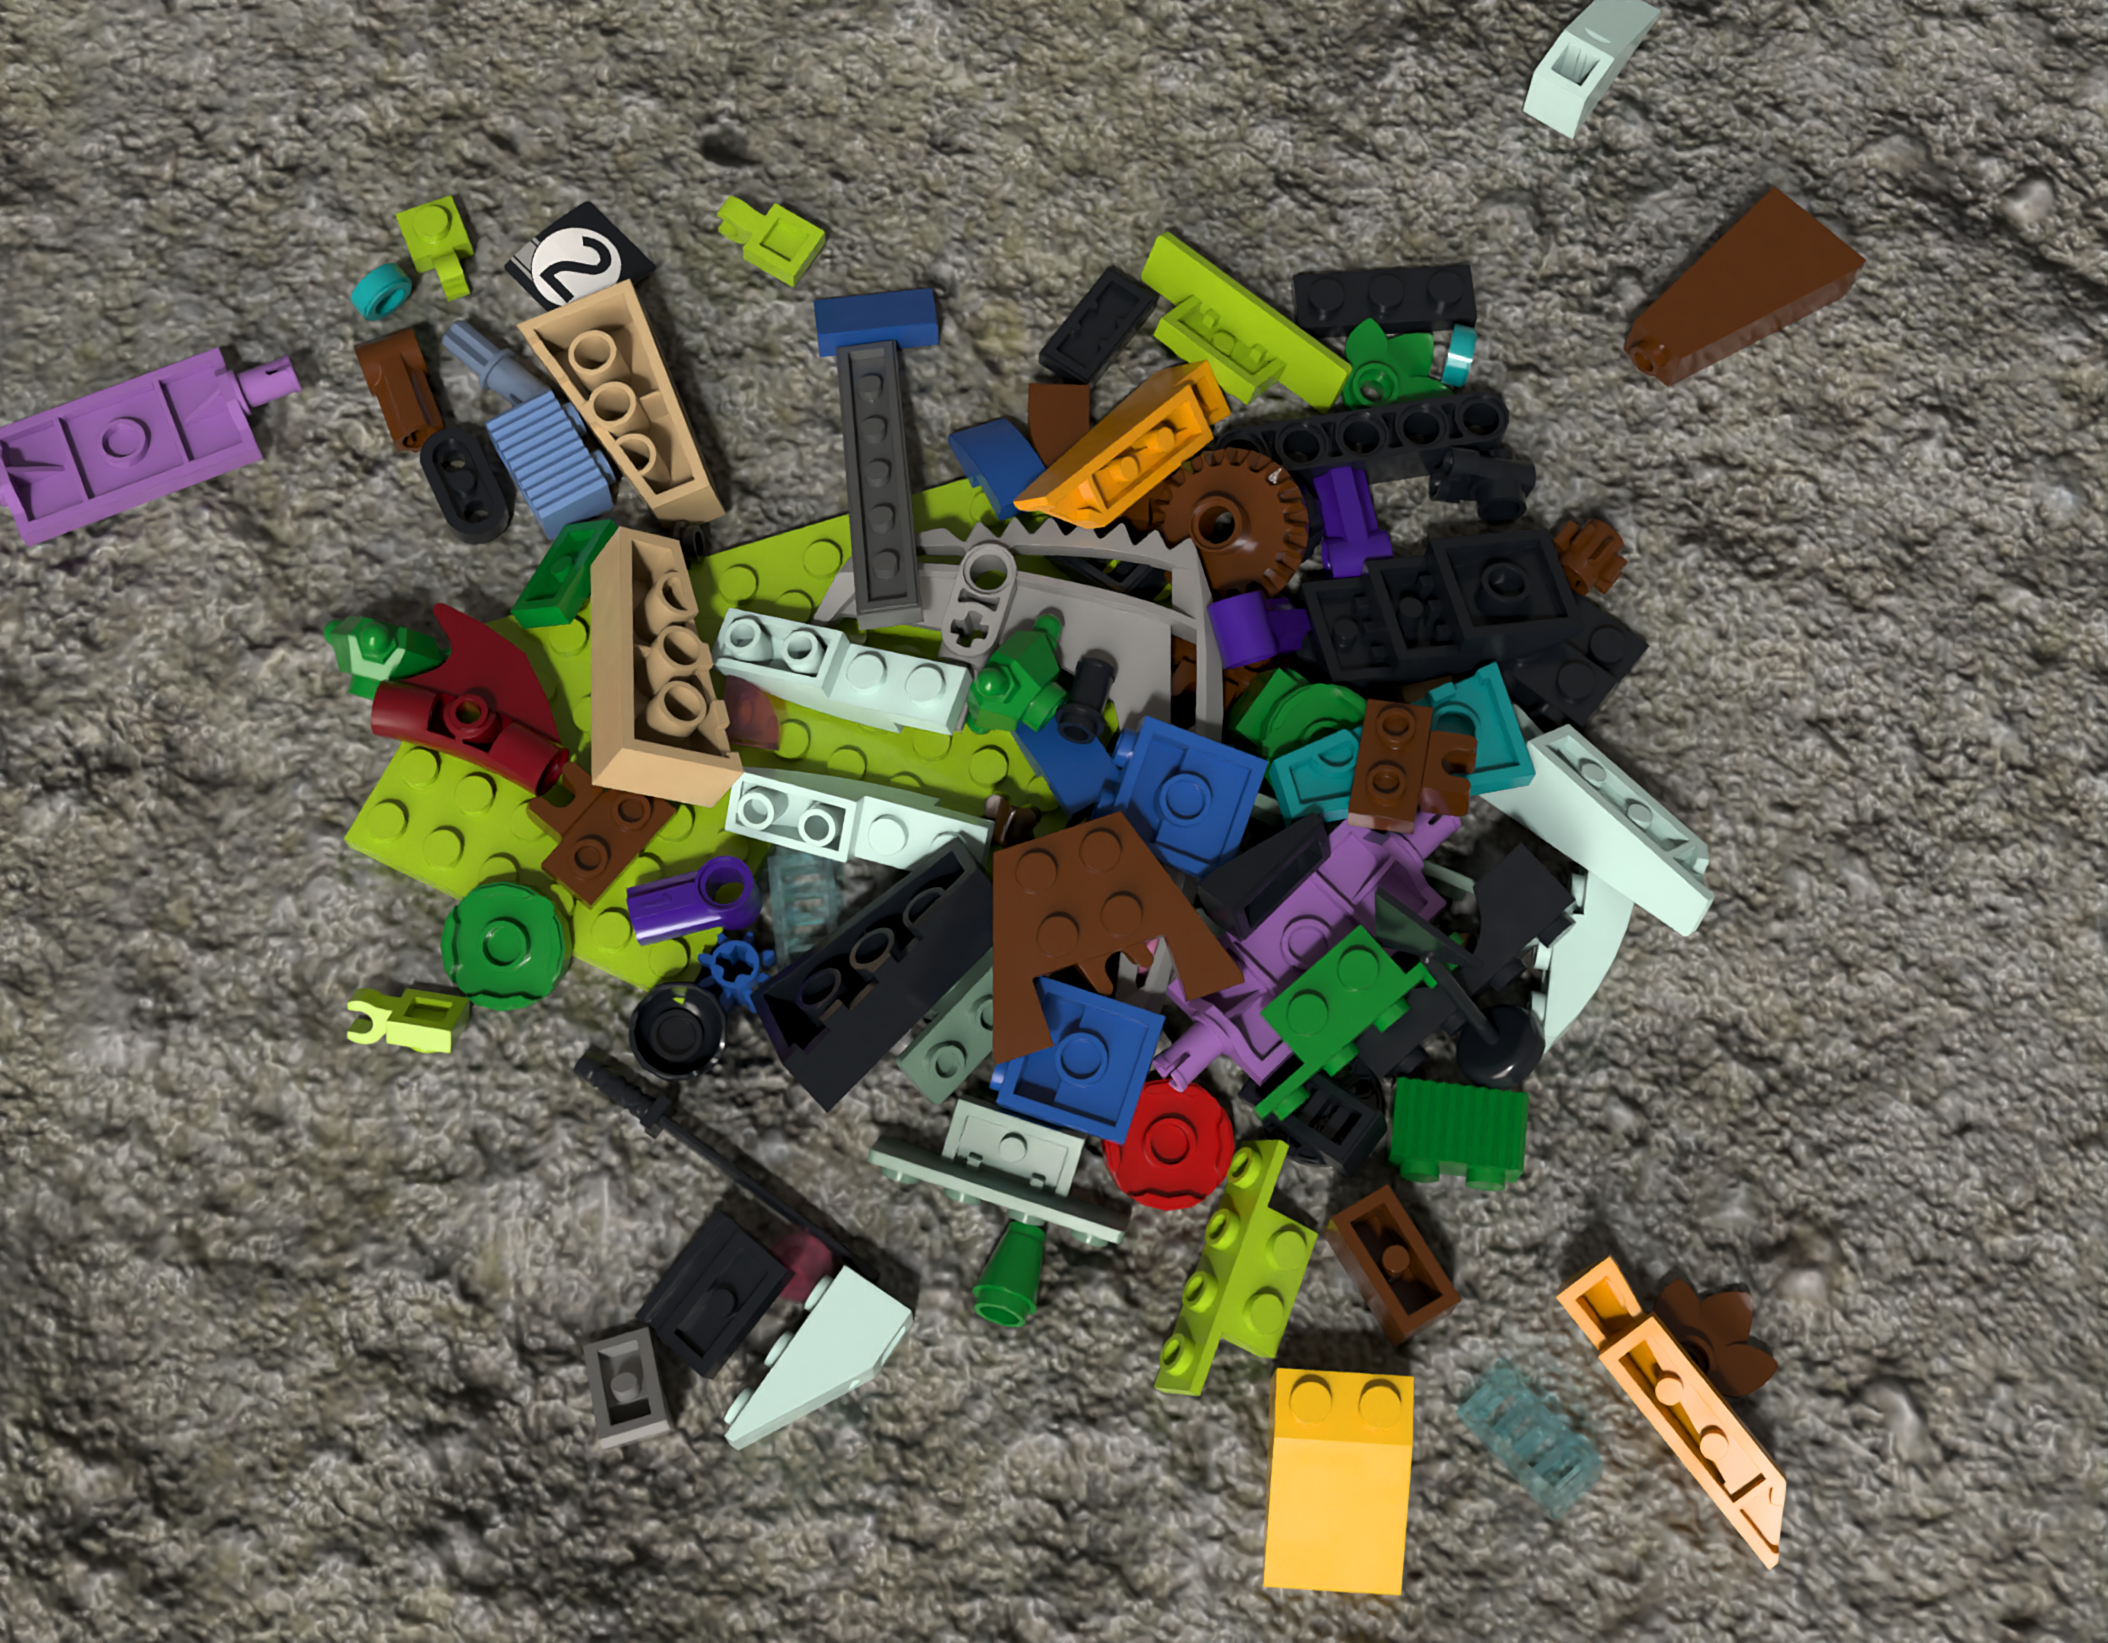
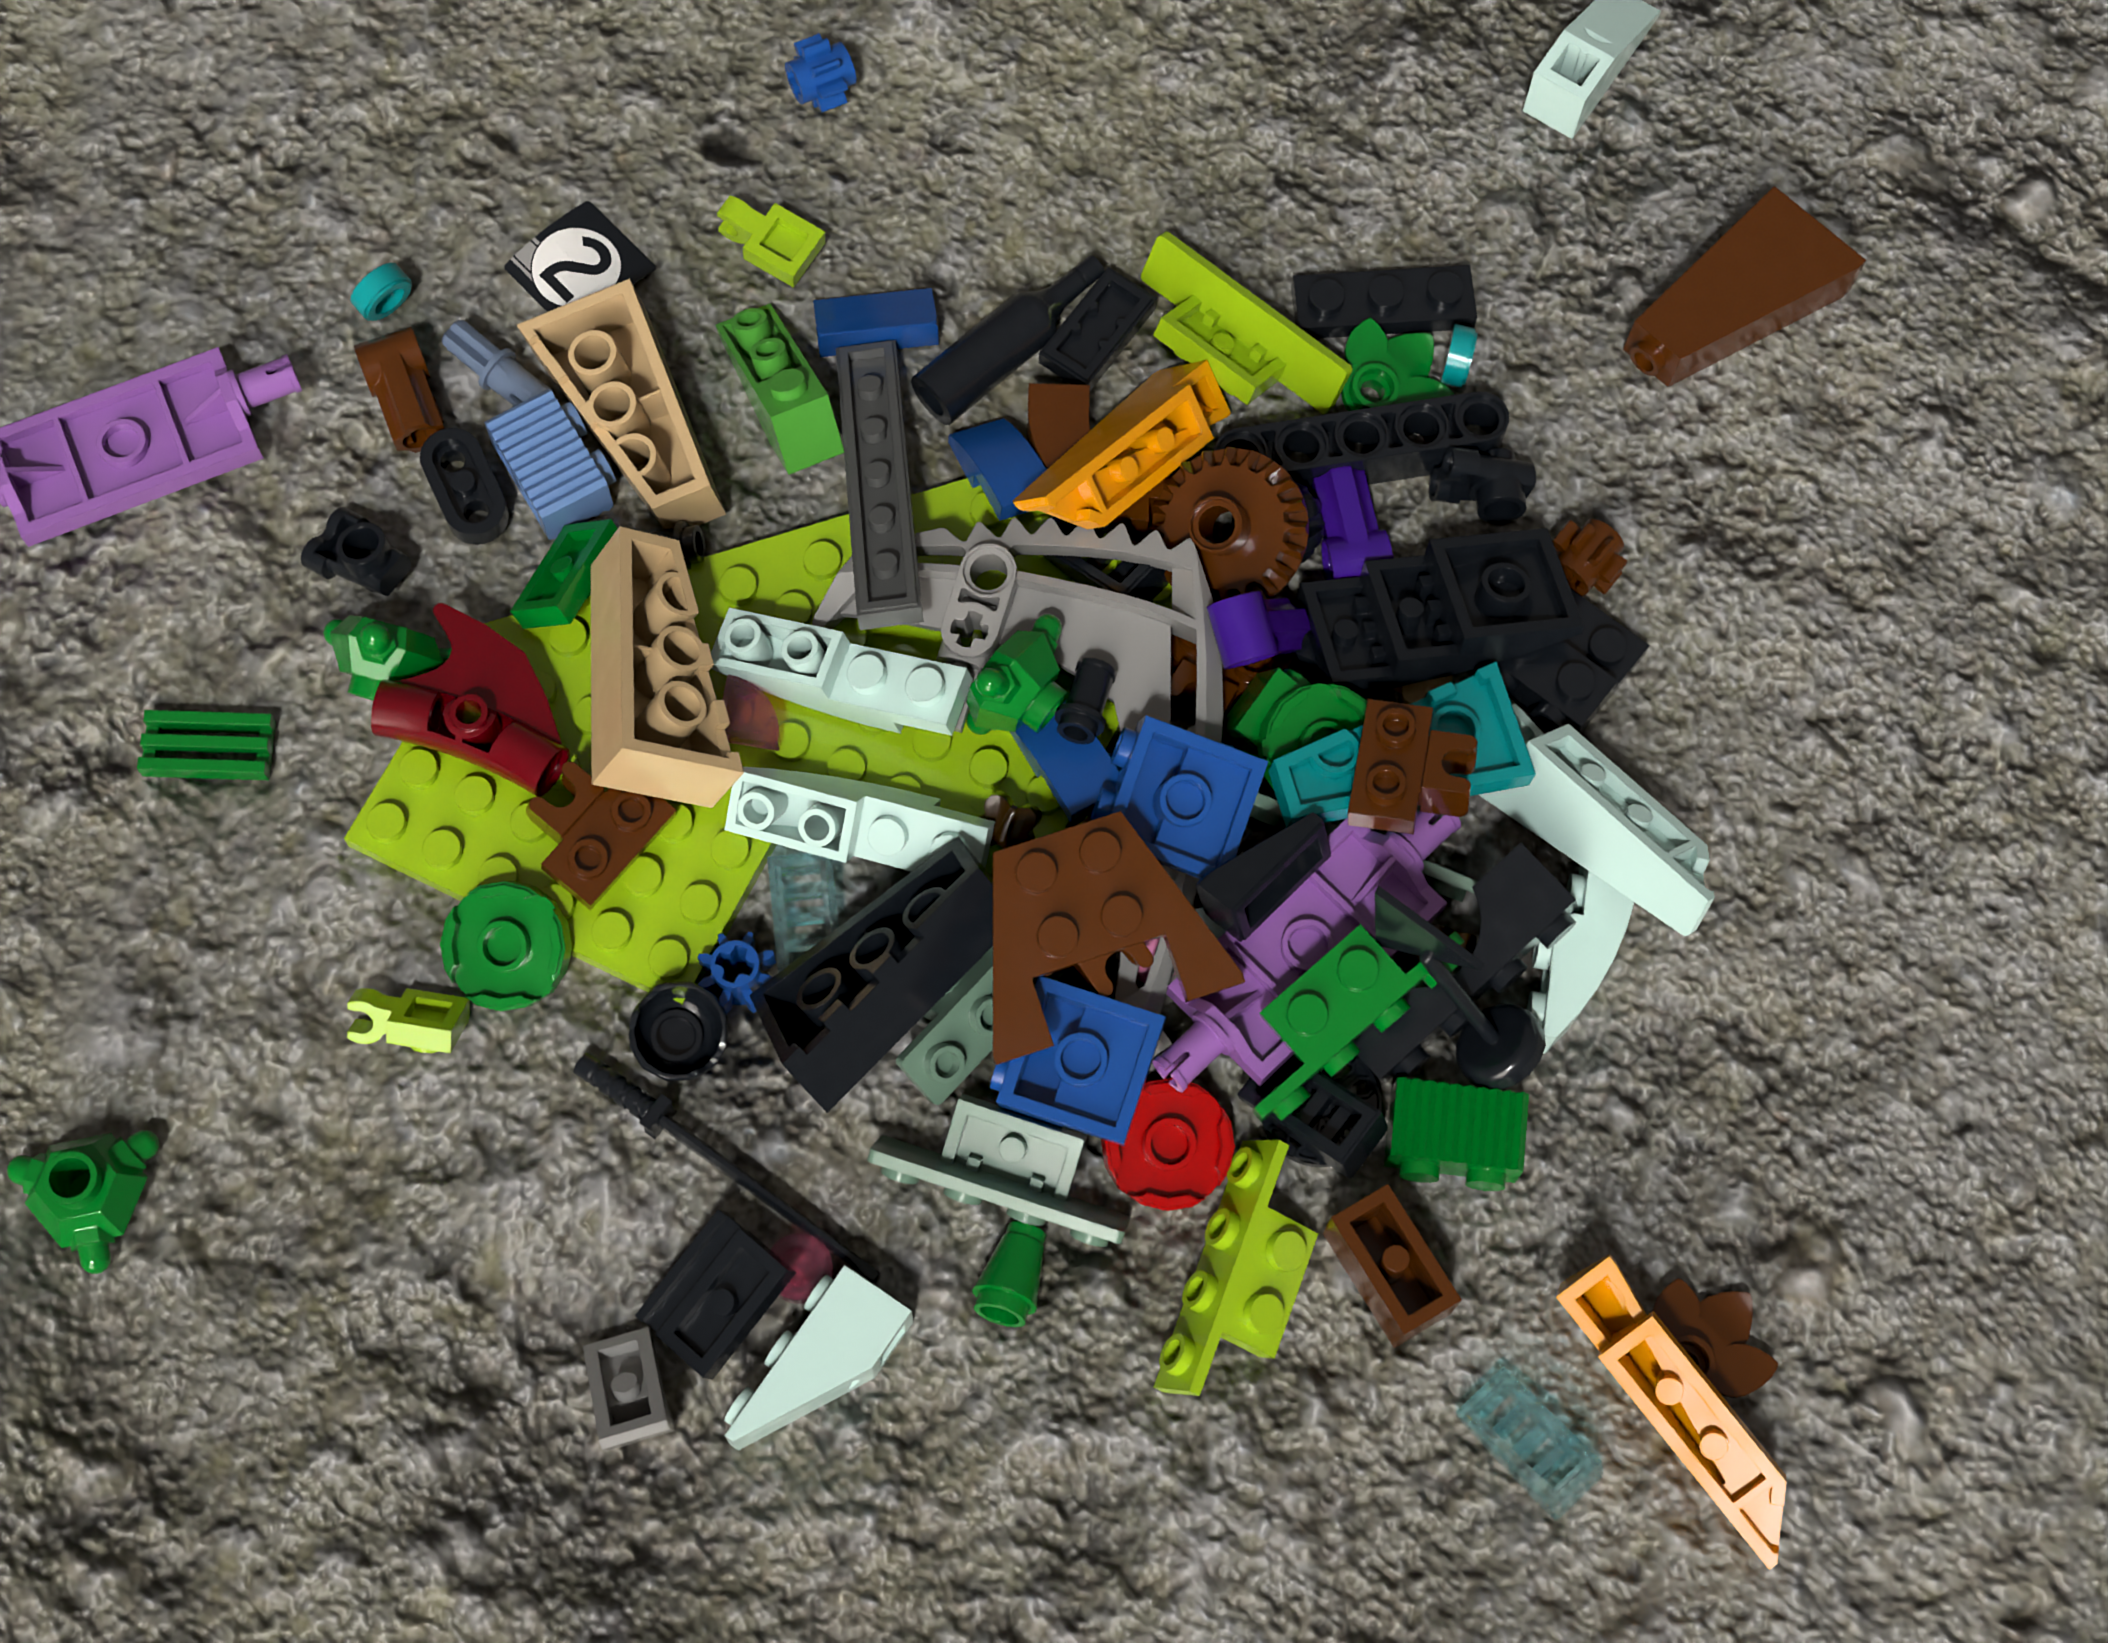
(86, 1190): none -> green rock
(215, 722): none -> green tile
(356, 552): none -> black plate
(438, 241): lime plate -> none
(687, 903): dark purple piece -> none
(781, 388): none -> bright green slope
(820, 73): none -> blue gear
(998, 345): none -> black piece
(1337, 1481): yellow slope -> none

